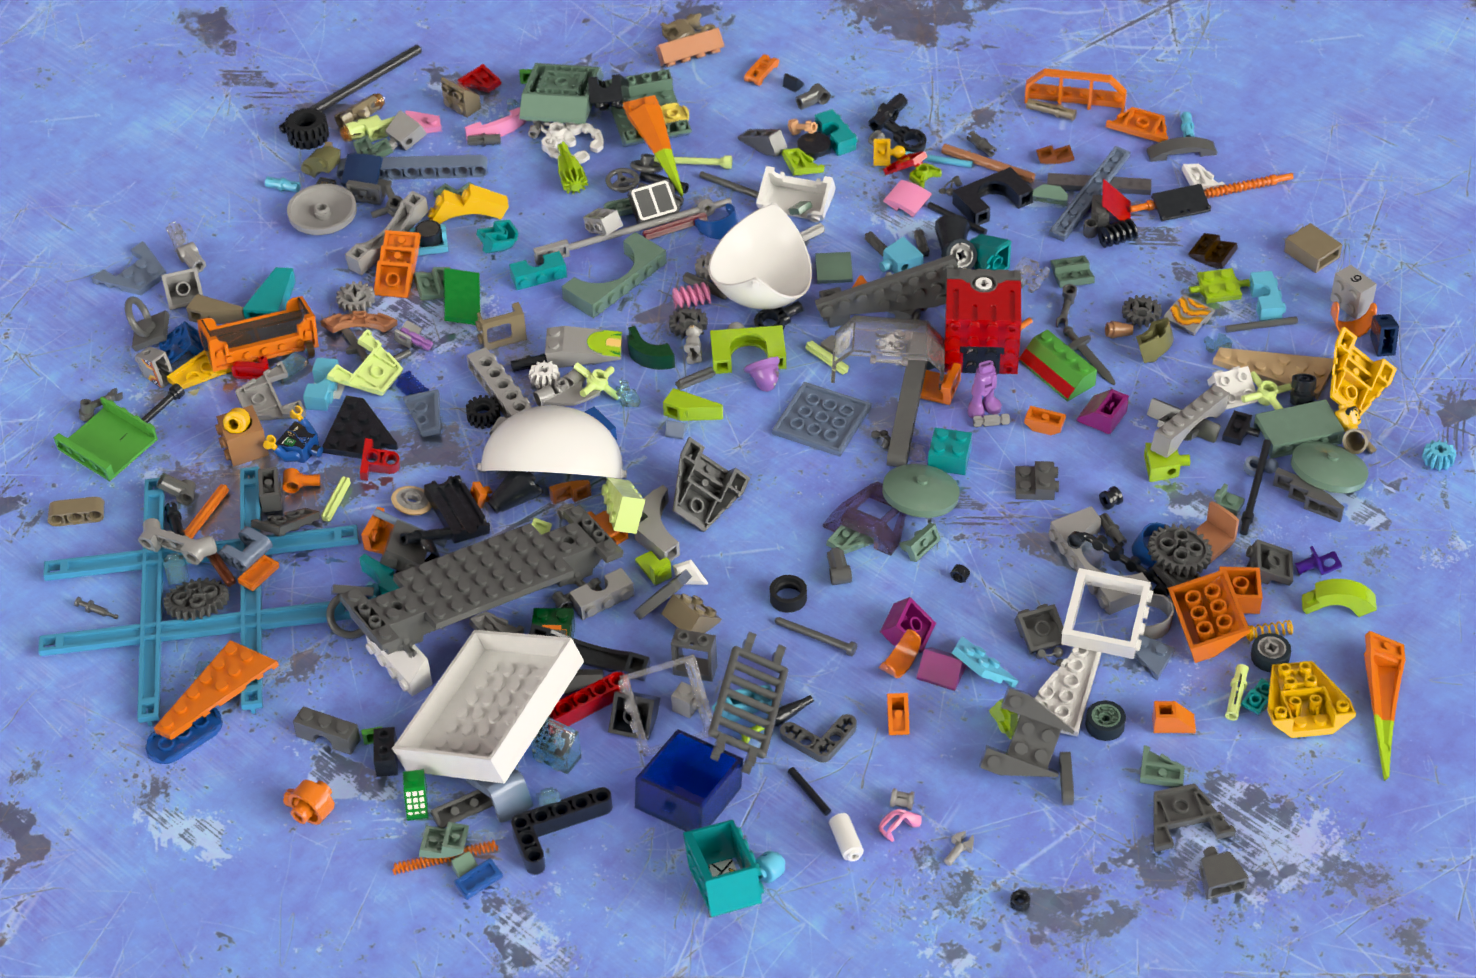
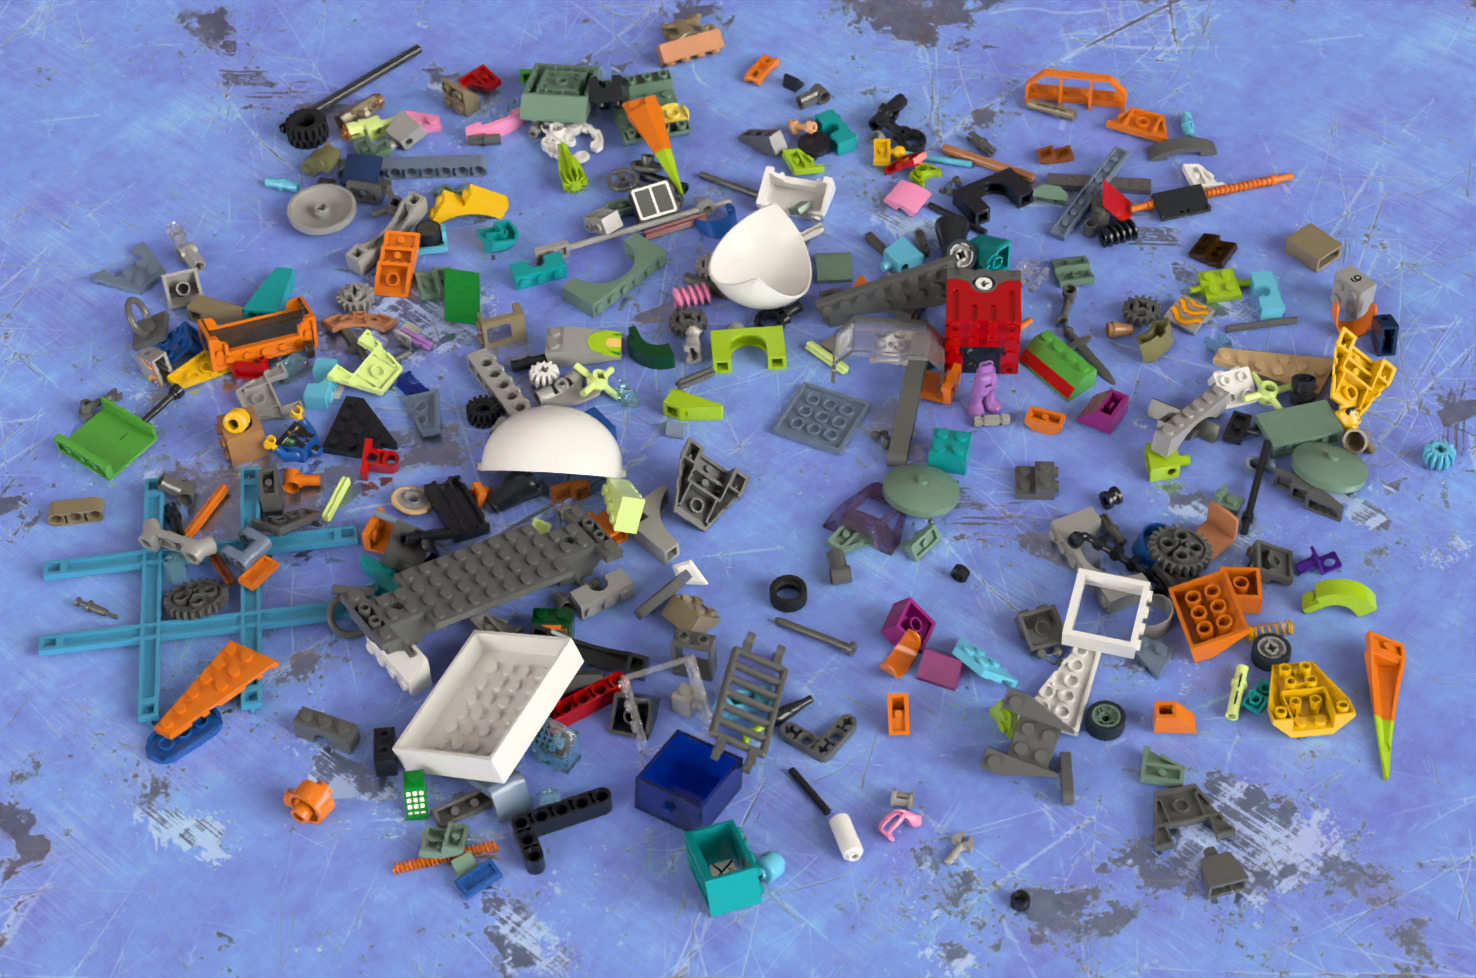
(368, 735): bright green slope -> none
(655, 569): lime bracket -> none
(725, 161): yellowish green piece -> none
(764, 373): medium lavender piece -> none

